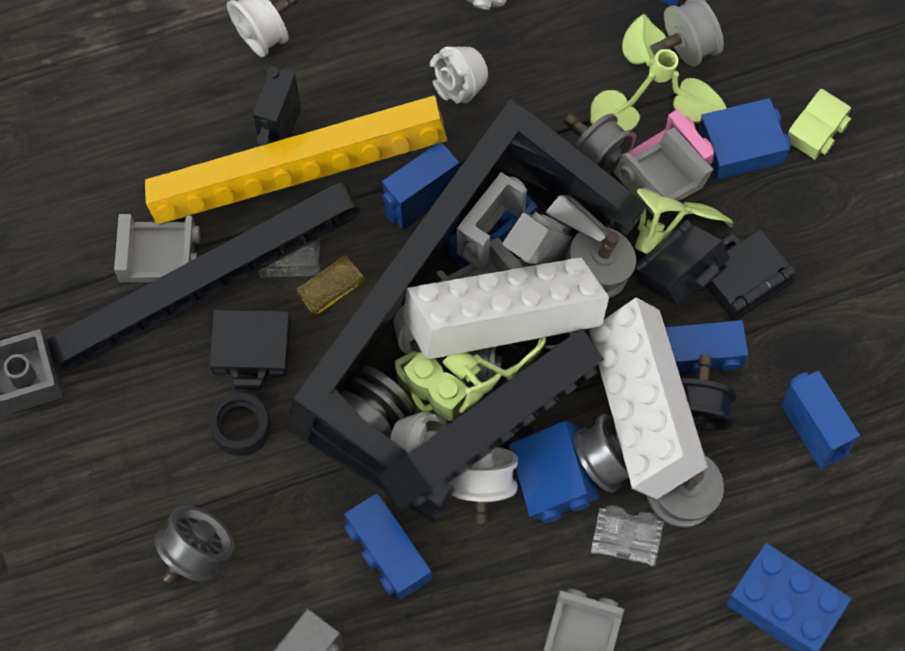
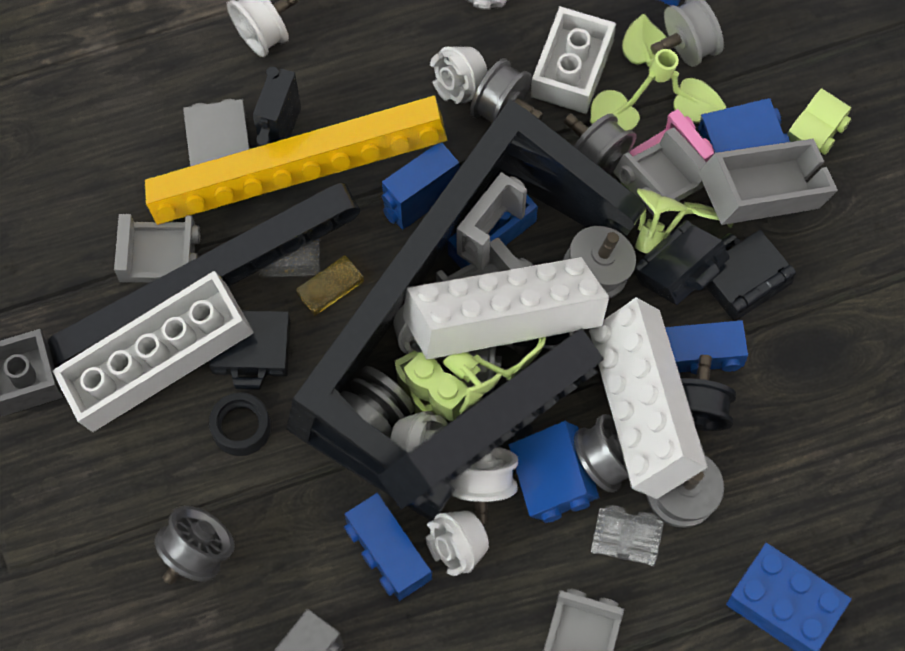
(152, 352): none -> white brick
(215, 130): none -> light grey panel
(457, 540): none -> white cone
(498, 88): none -> flat silver wheel
(539, 239): light grey brick -> none
(572, 60): none -> white brick
(572, 213): light grey slope -> none
(766, 181): none -> light grey piece
(819, 419): blue brick -> none

